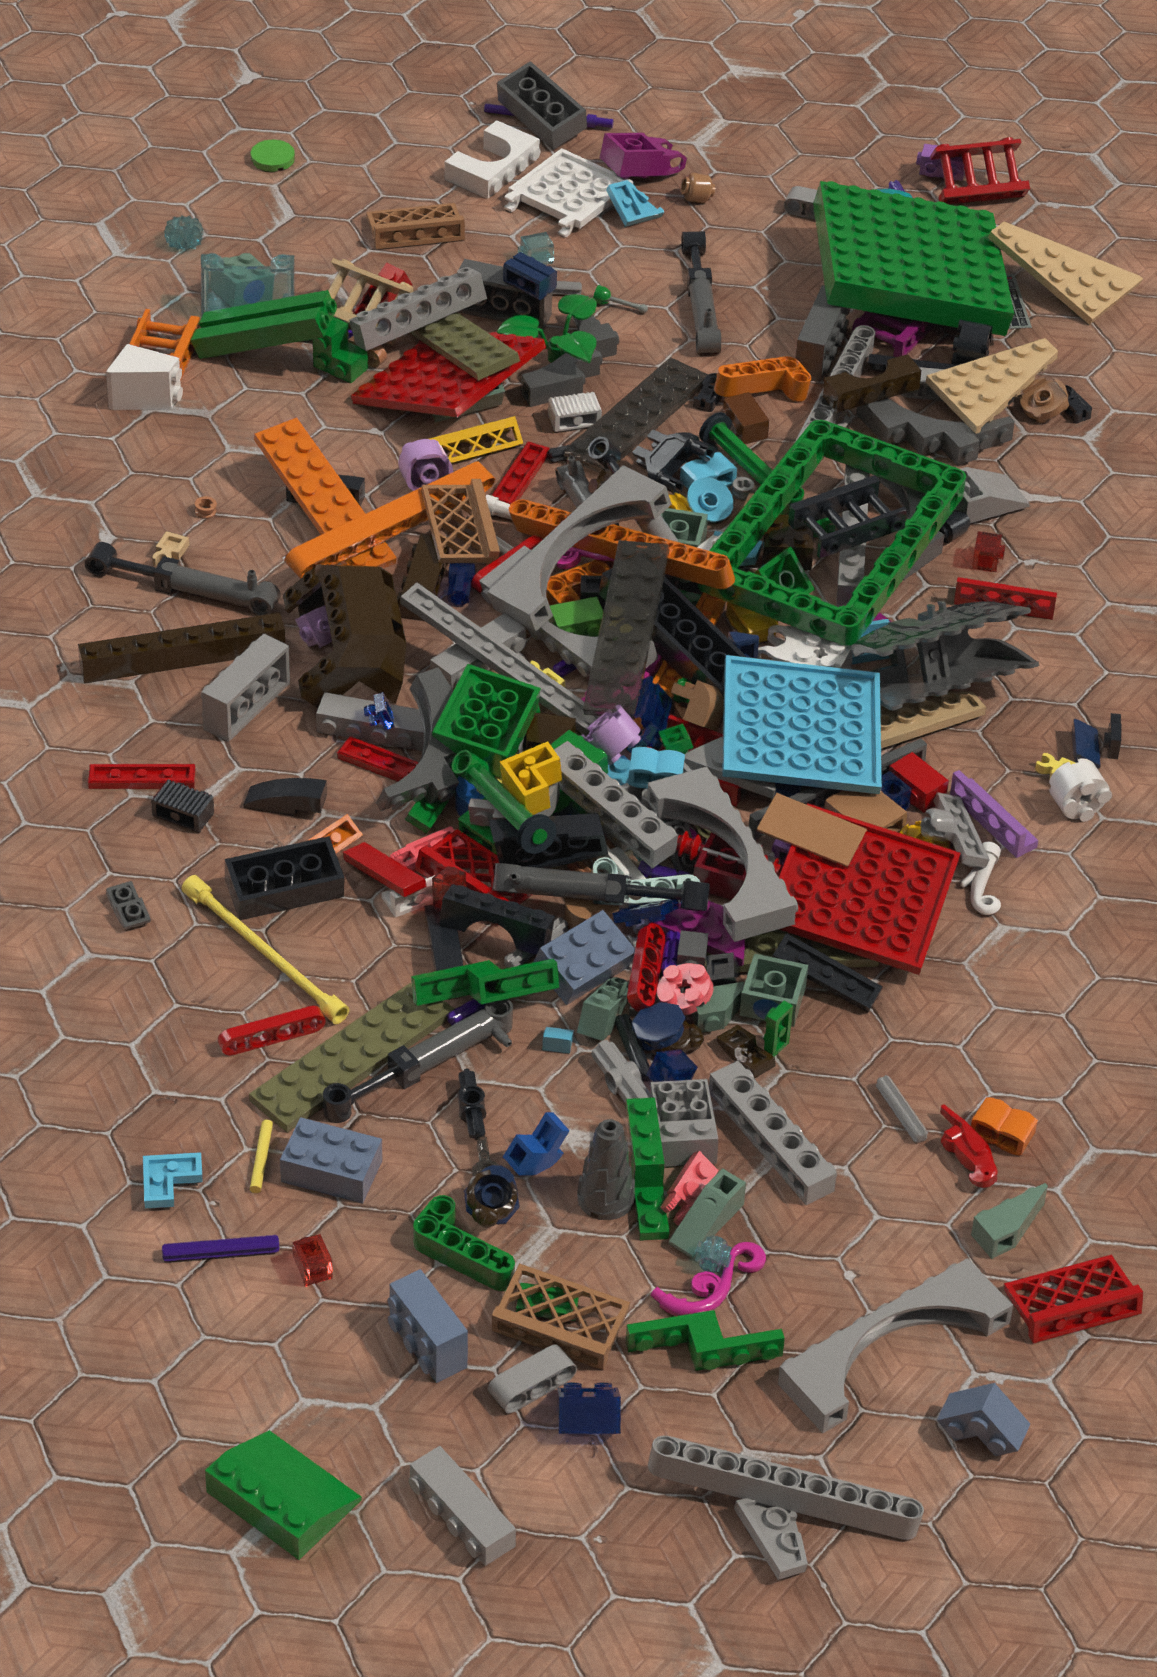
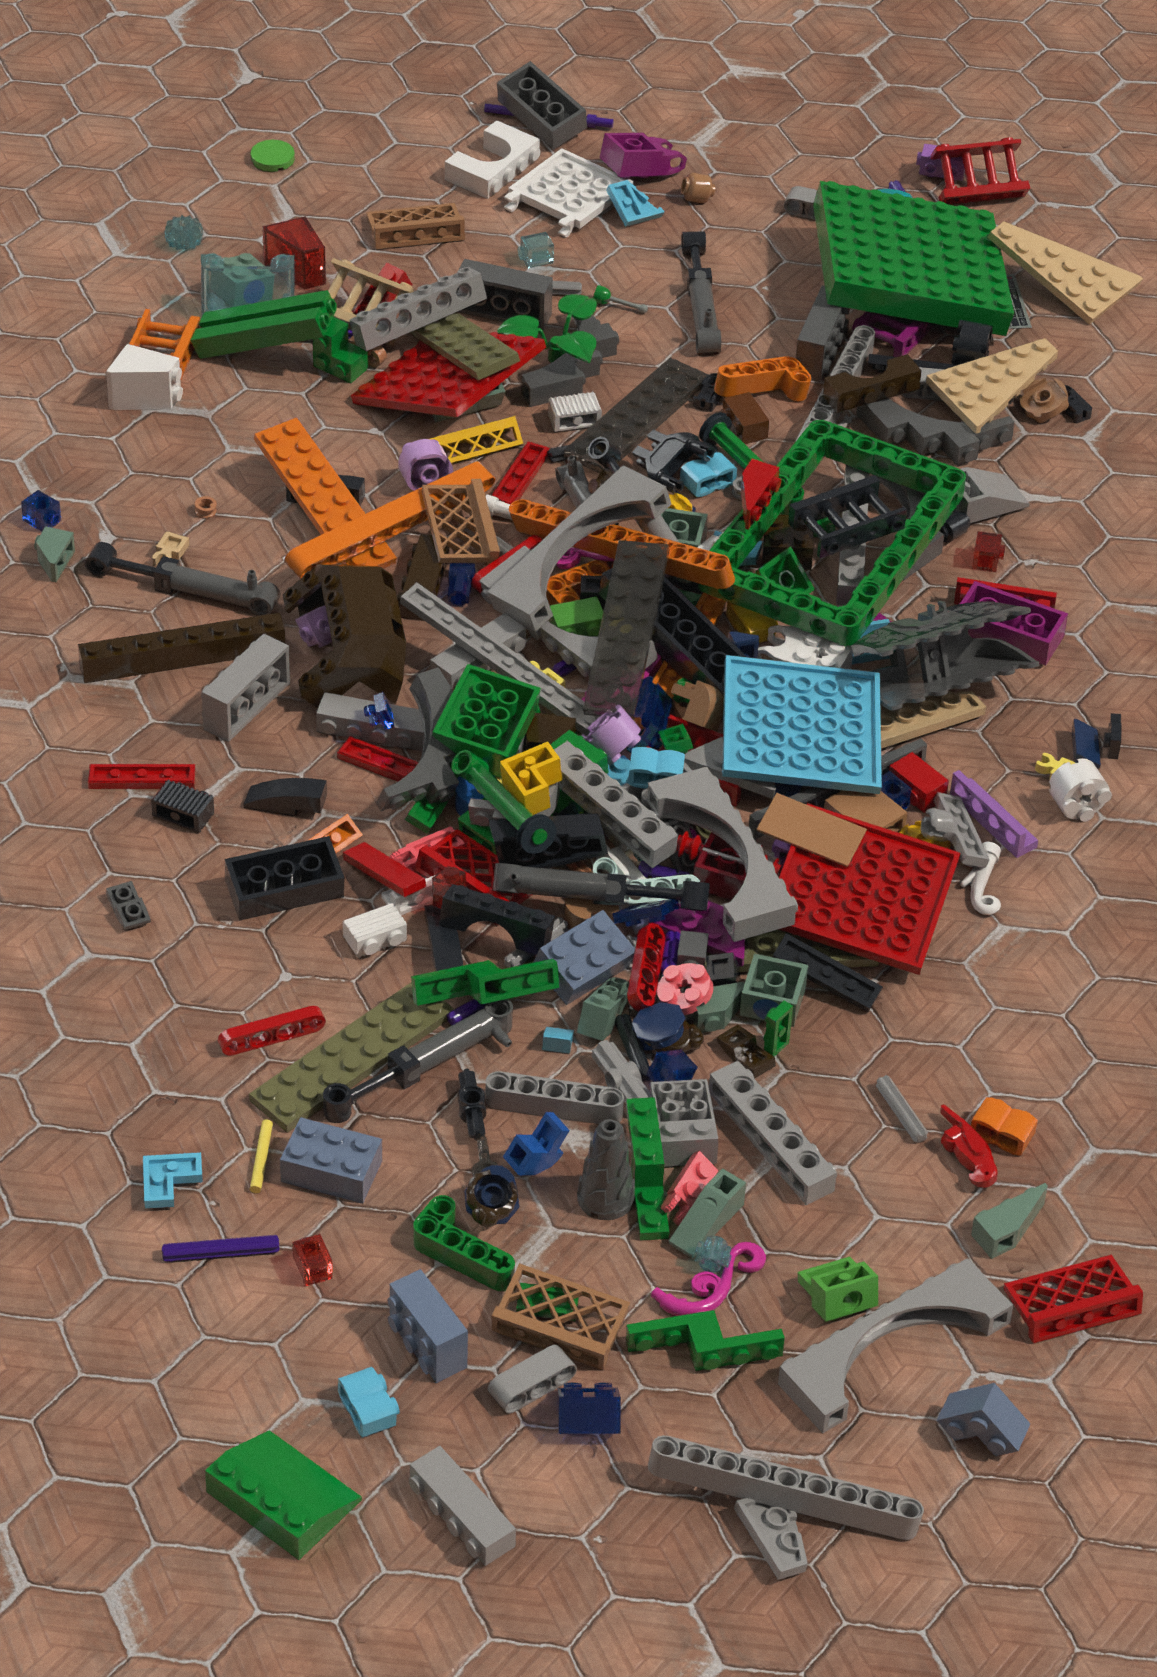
(41, 510): none -> clear blue brick
(54, 551): none -> sand green slope
(297, 239): none -> clear red slope
(330, 1006): light yellow hose -> none
(367, 1401): none -> medium azure brick
(375, 930): none -> white brick
(530, 276): dark blue brick -> none
(564, 1098): none -> light grey beam
(714, 493): medium azure dish -> none
(757, 486): none -> red slope
(840, 1288): none -> bright green brick
(1033, 633): none -> magenta brick

